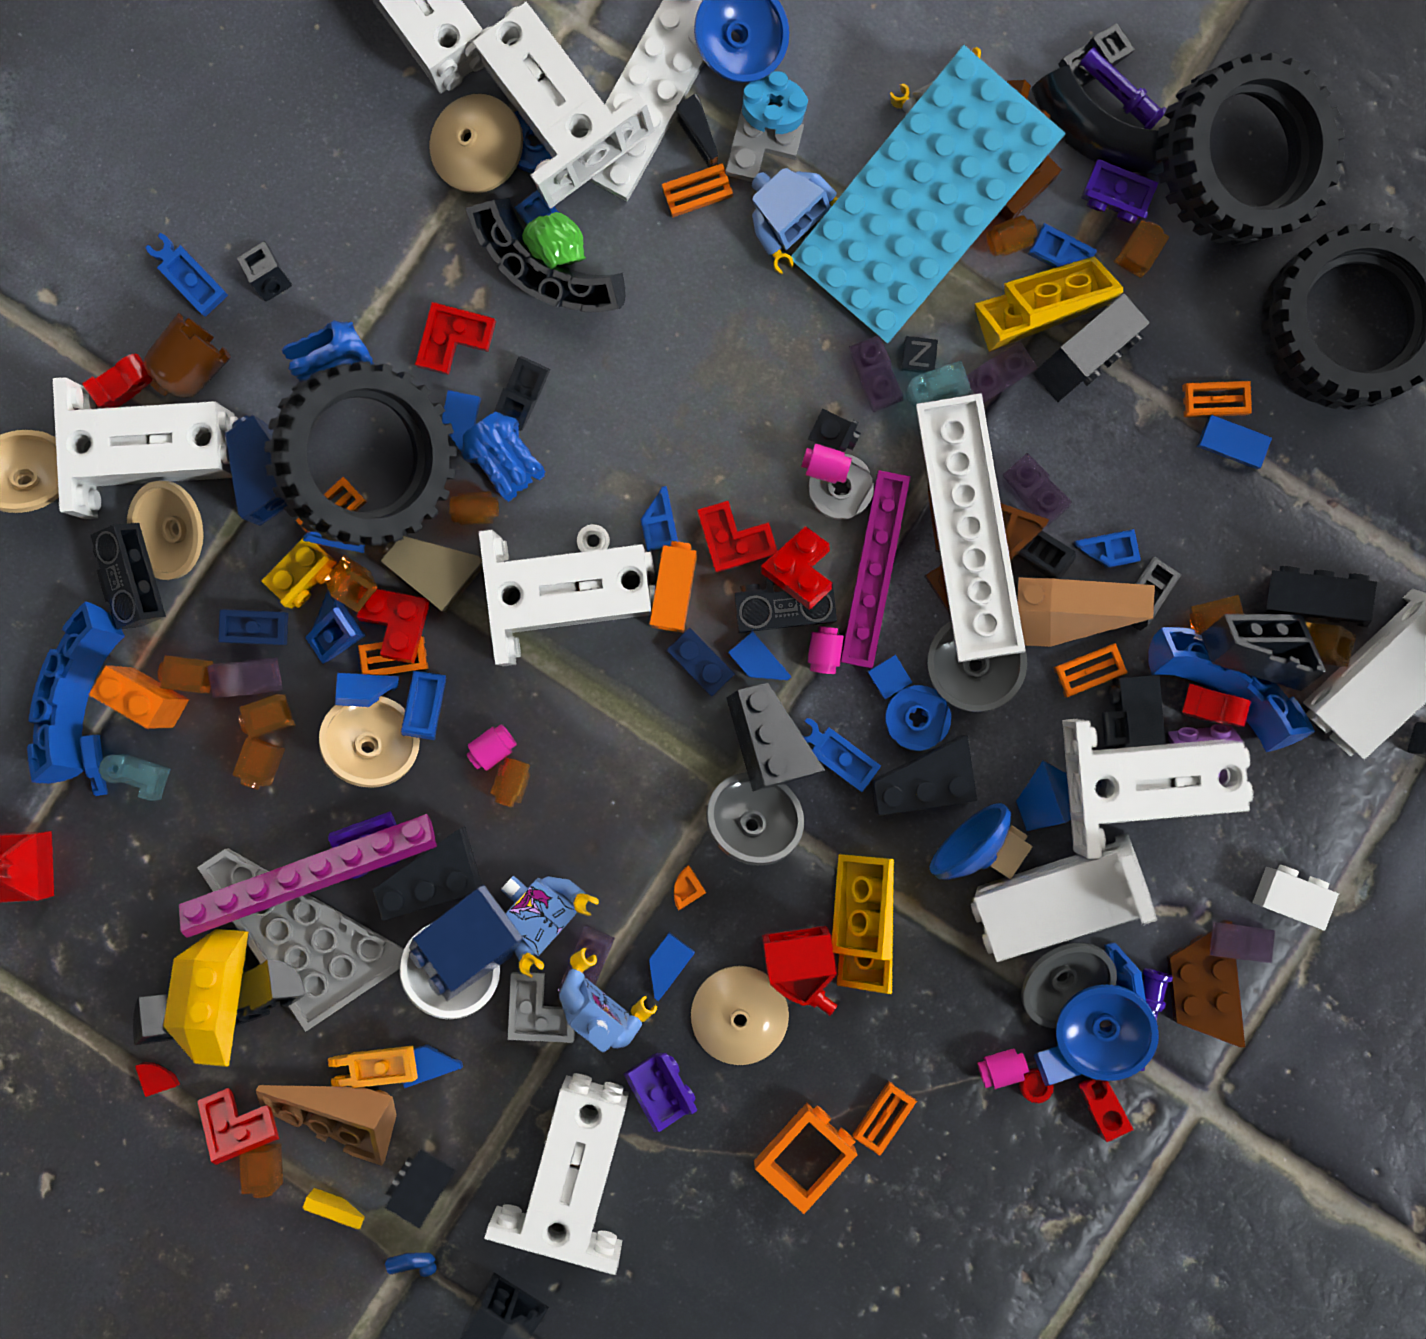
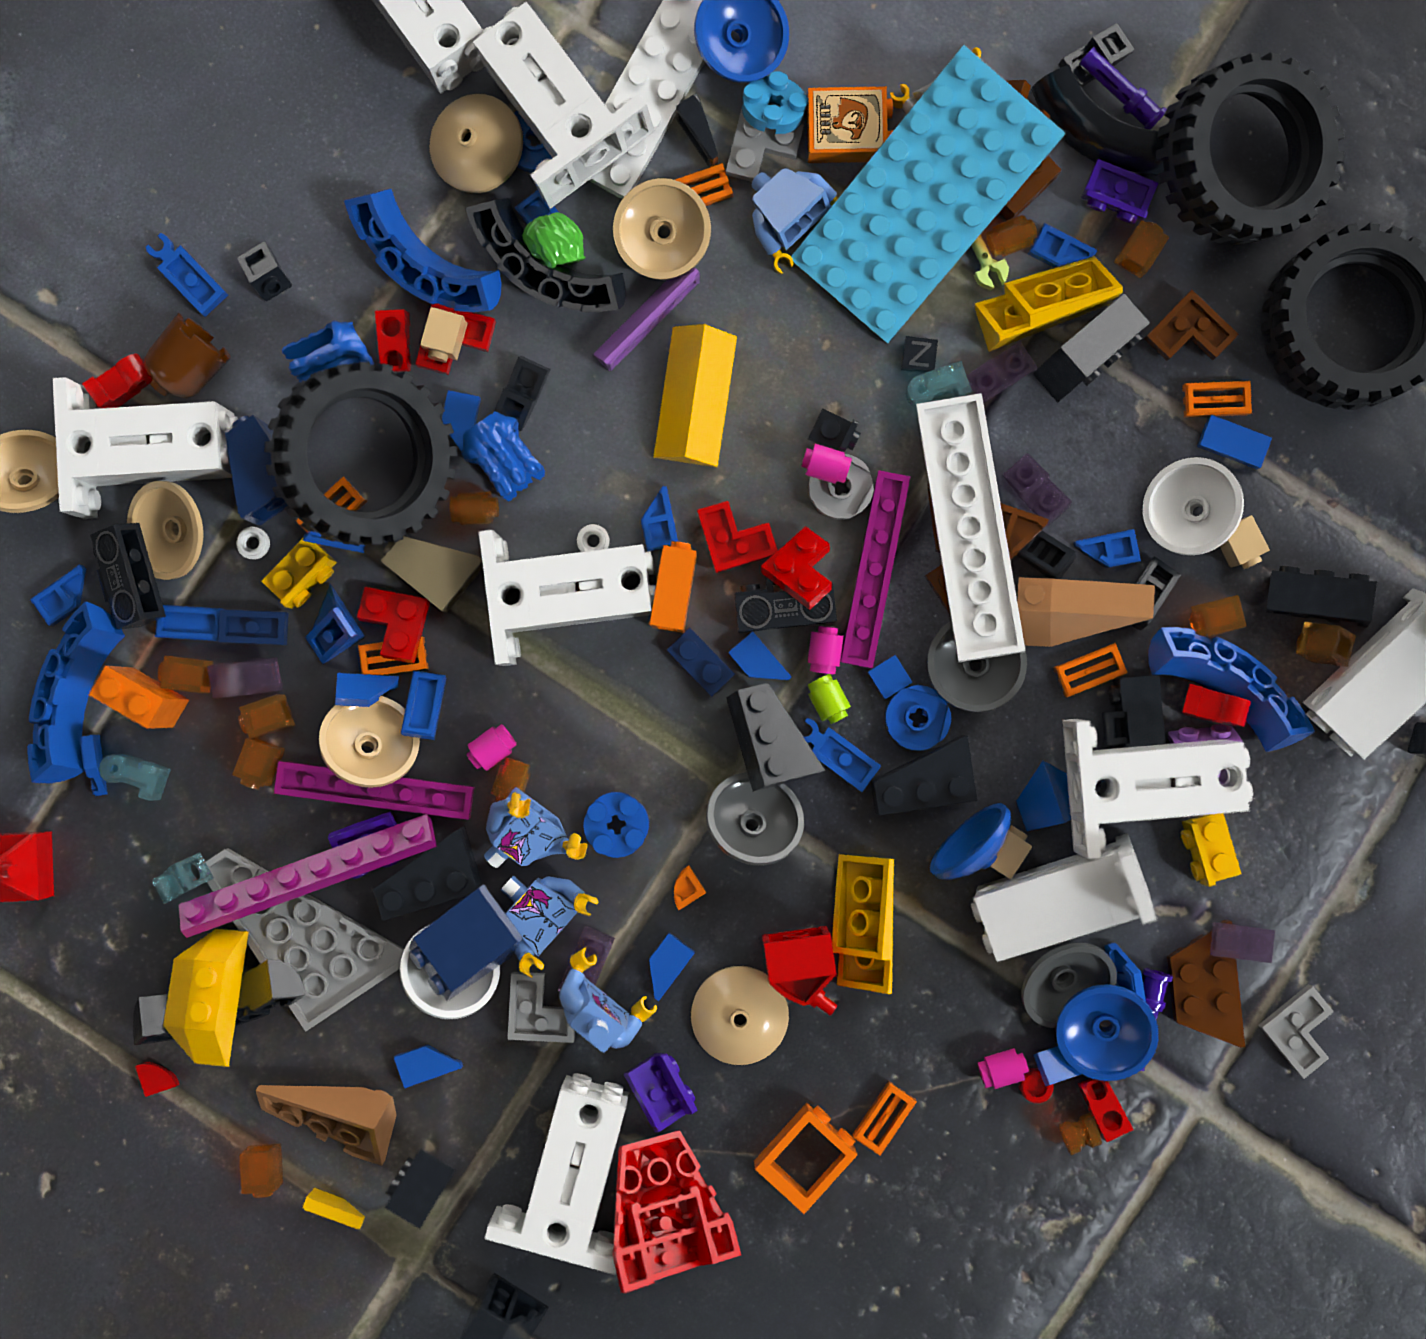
(61, 596): none -> blue tile
(180, 880): none -> clear light blue leg
(189, 623): none -> blue tile
(232, 1134): plate -> none
(243, 543): none -> white plate
(351, 583): clear orange brick -> none
(376, 1067): light orange hinge -> none
(394, 338): none -> red leg
(401, 795): none -> magenta plate
(412, 1261): blue arm -> none
(413, 263): none -> blue brick
(443, 335): none -> tan brick
(527, 832): none -> medium blue torso
(604, 839): none -> blue plate
(646, 211): none -> tan dish
(646, 318): none -> medium lavender slope
(666, 1214): none -> red wedge
(695, 395): none -> yellow slope
(828, 699): none -> lime brick
(847, 123): none -> brick
(876, 373): clear purple slope -> none
(988, 263): none -> yellowish green bar
(1080, 1133): none -> clear orange wheel
(1176, 494): none -> white dish
(1195, 321): none -> reddish brown plate
(1210, 848): none -> yellow bracket
(1245, 544): none -> tan brick
(1265, 647): black wedge -> none
(1290, 1028): none -> light grey plate
(1295, 897): white brick -> none

